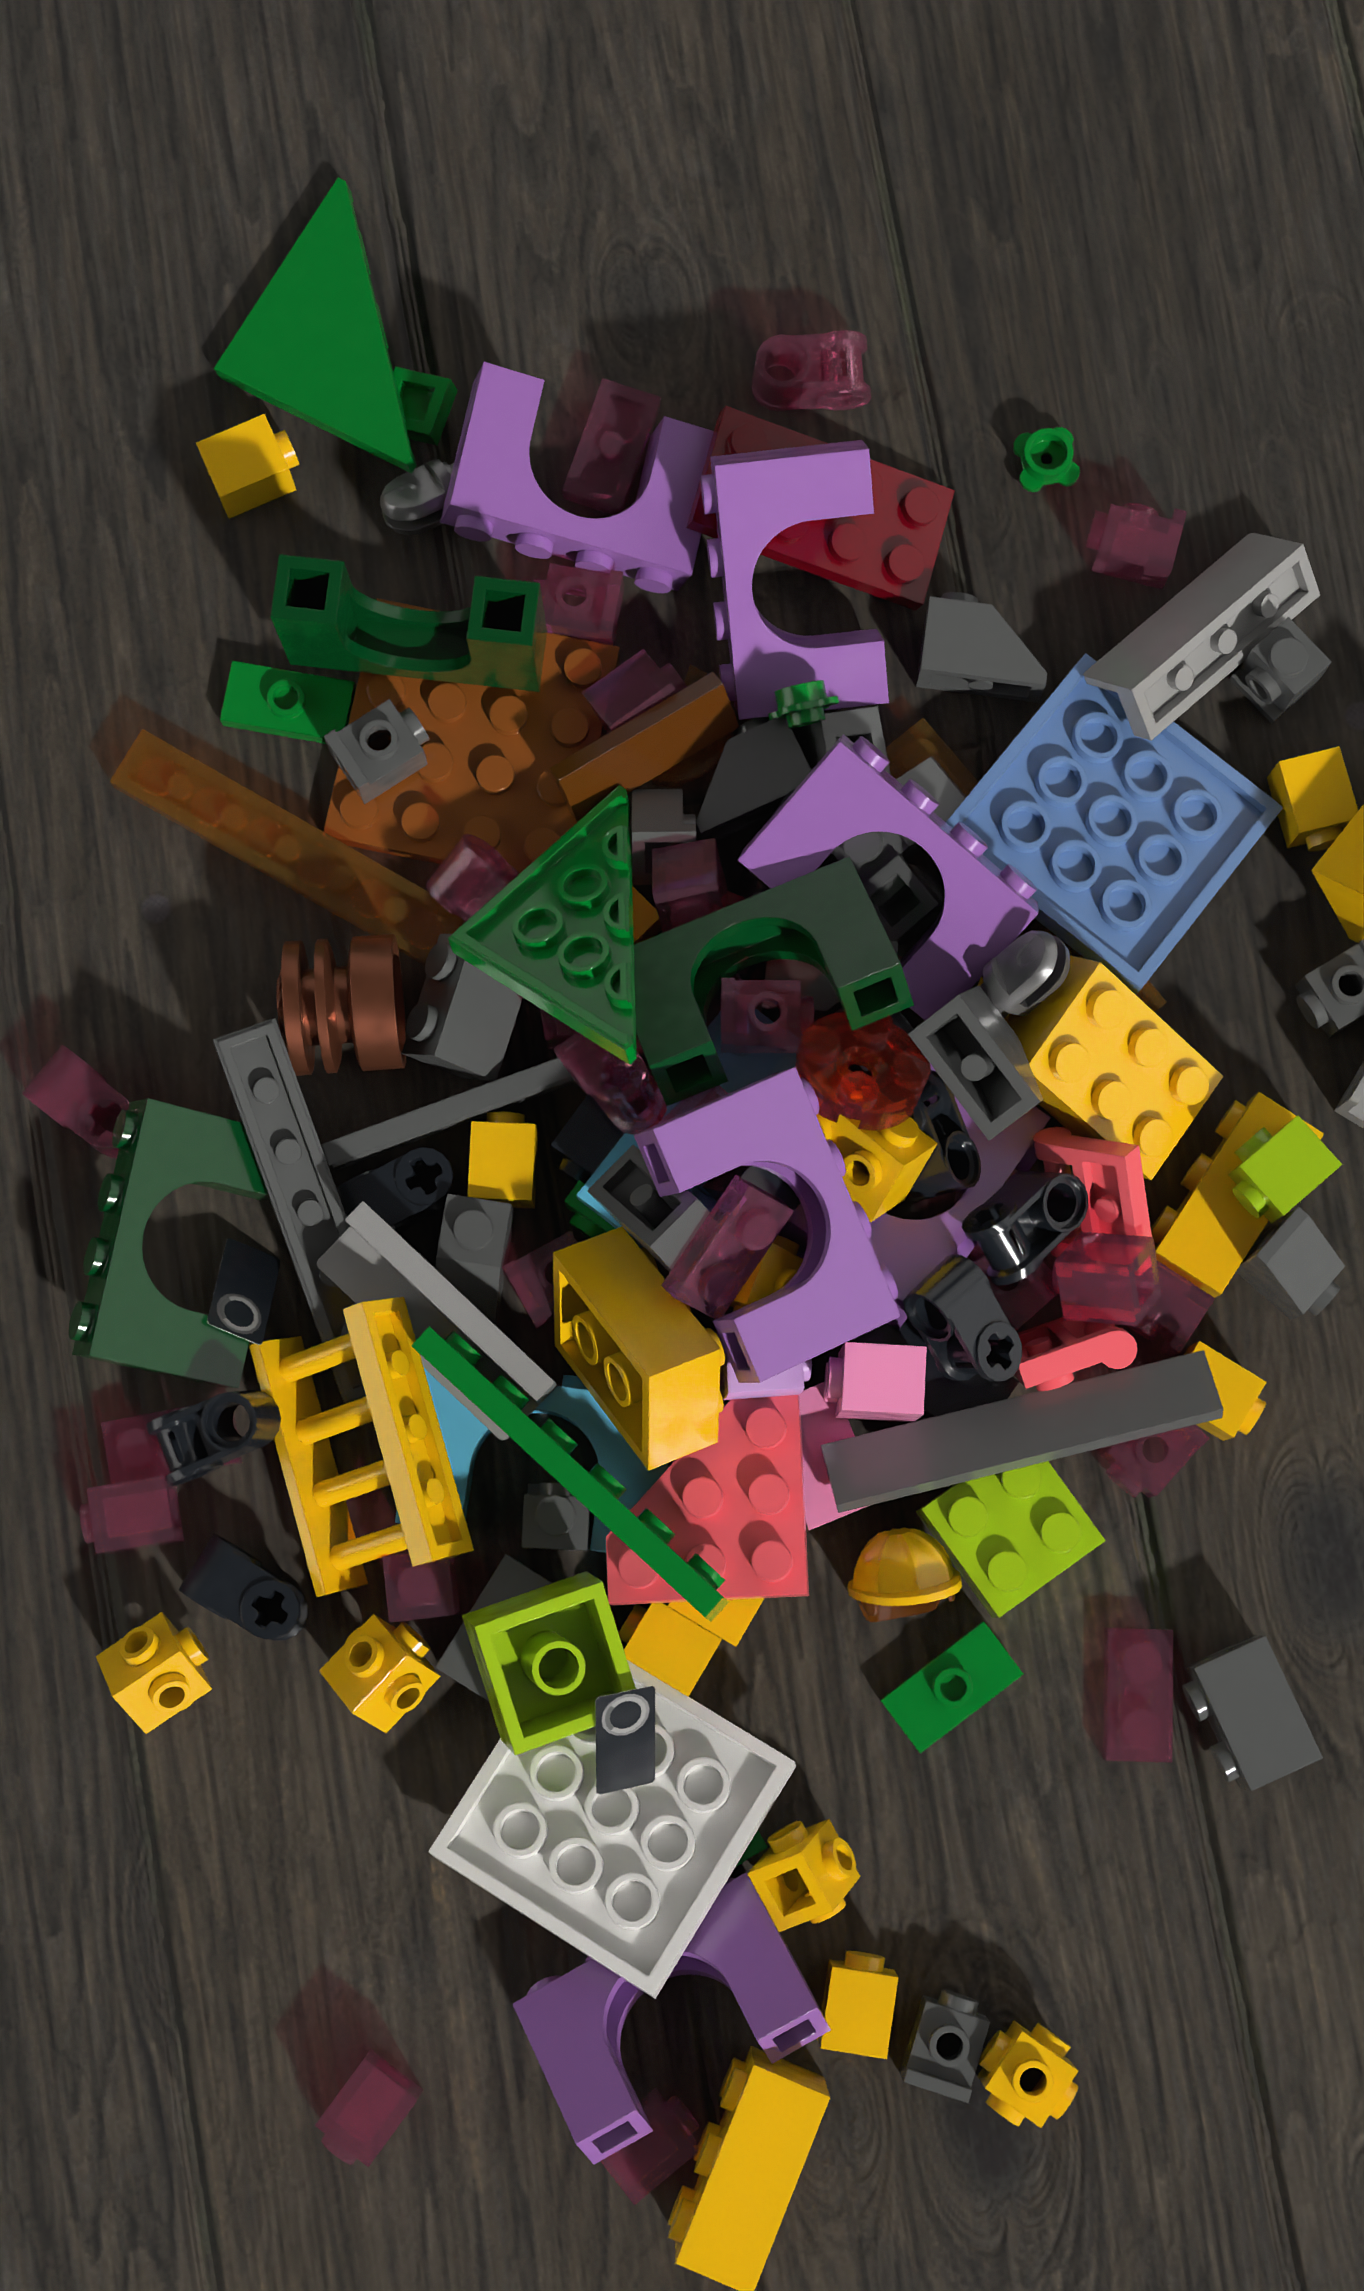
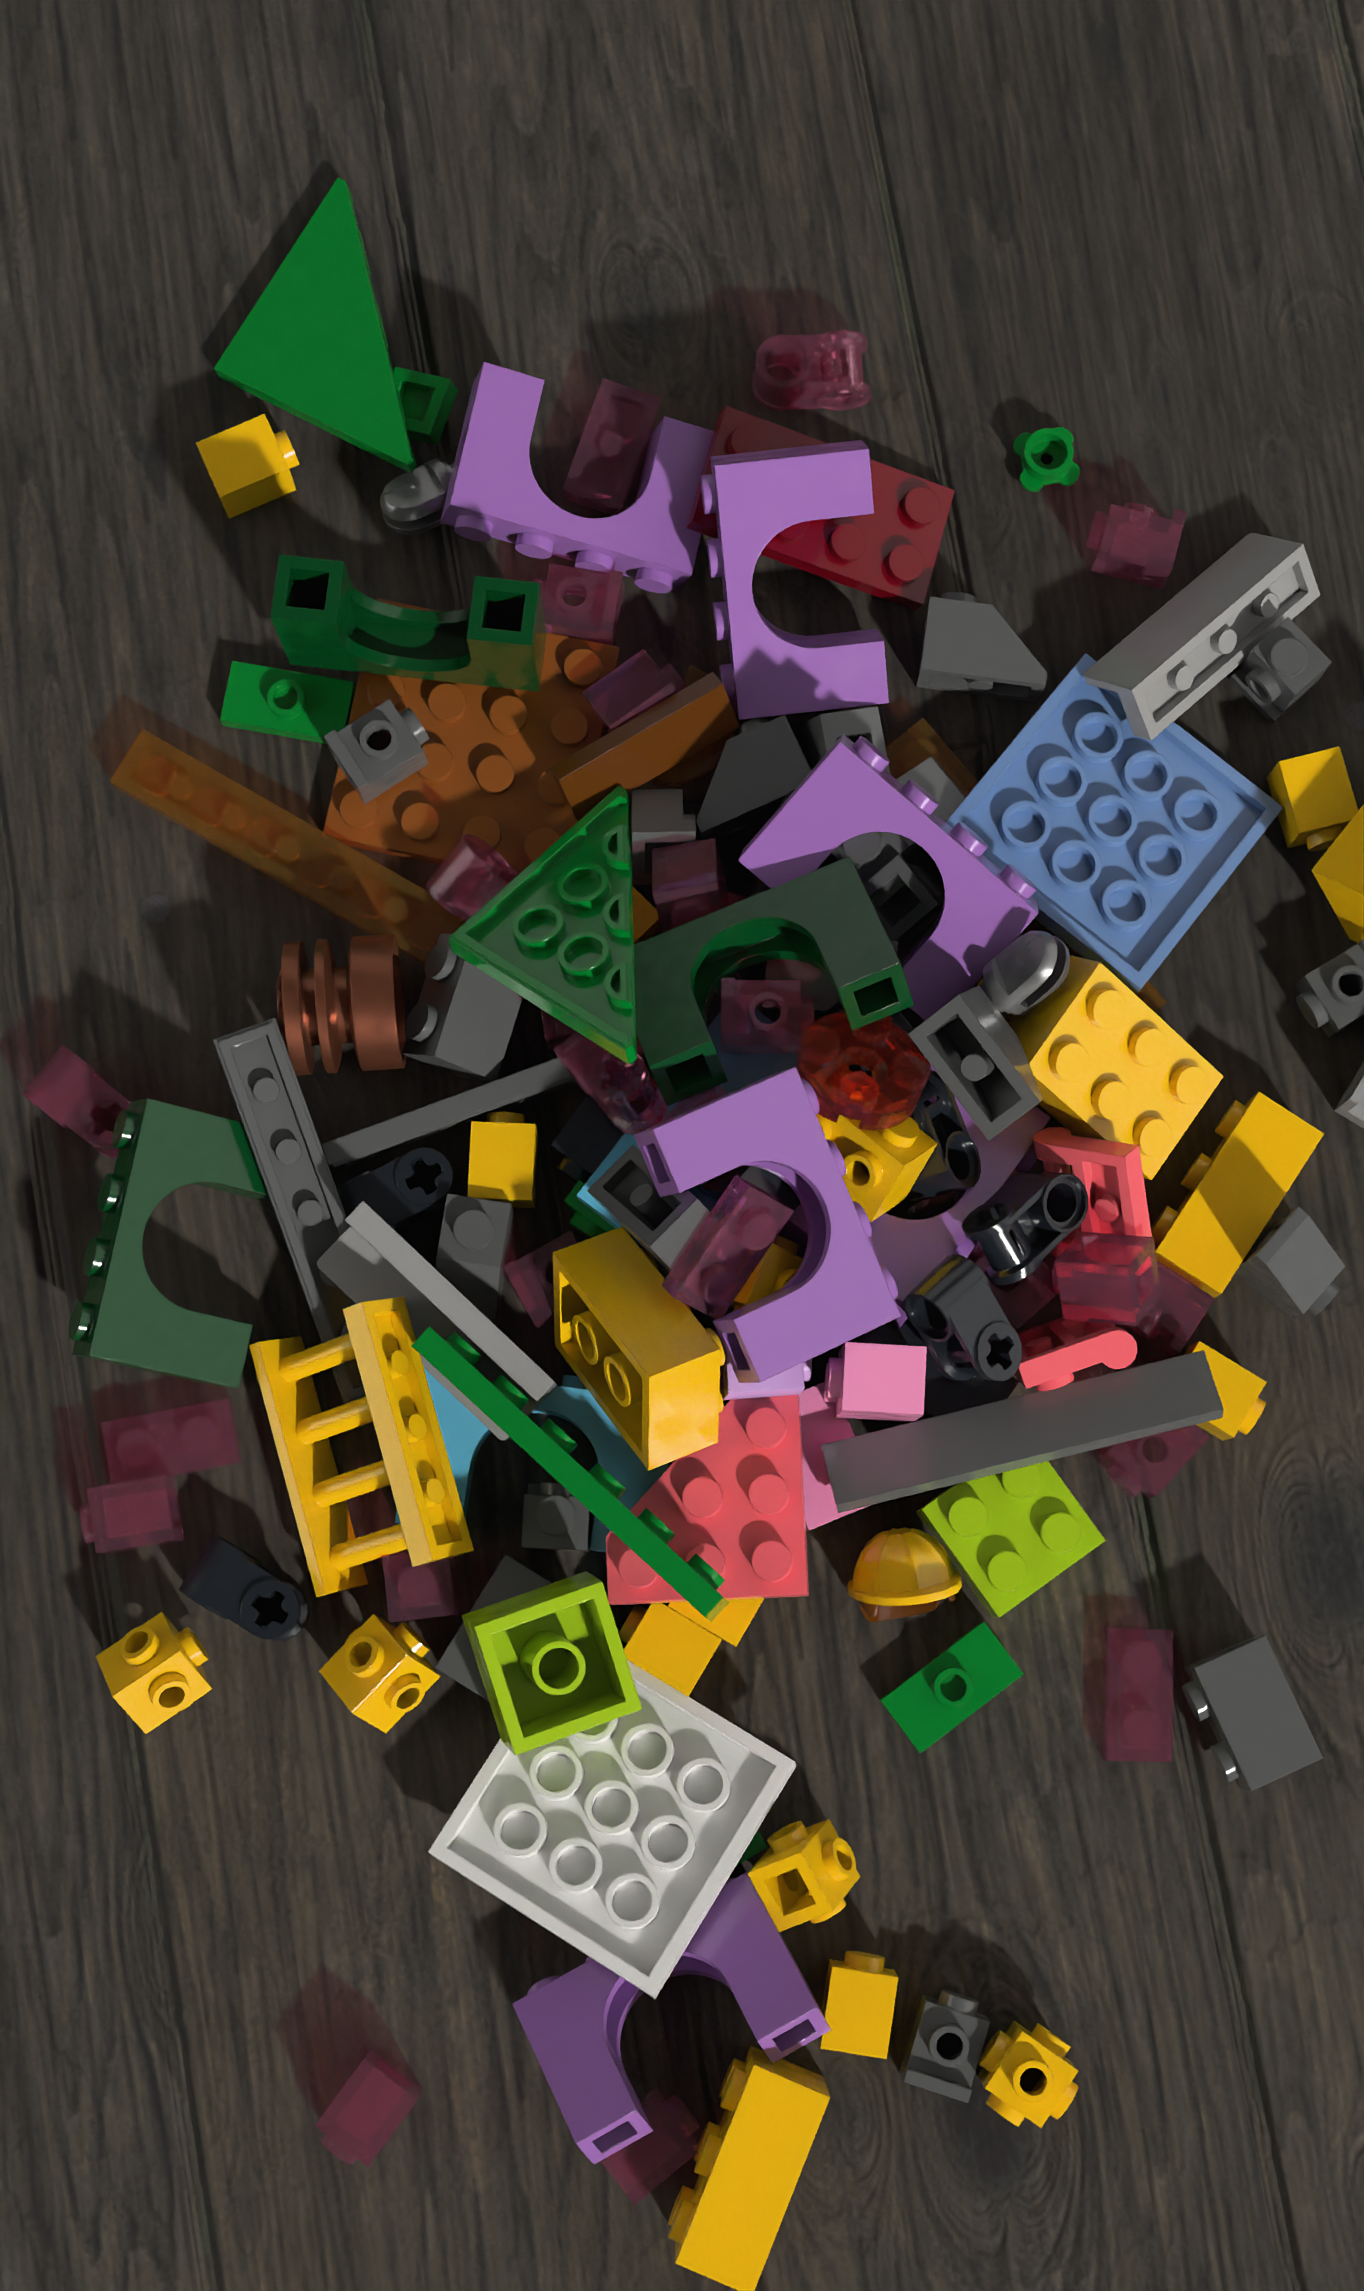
(204, 1436): black piece -> none
(244, 1291): black sticker -> none
(625, 1739): black sticker -> none
(802, 704): green plate -> none
(1281, 1169): lime brick -> none

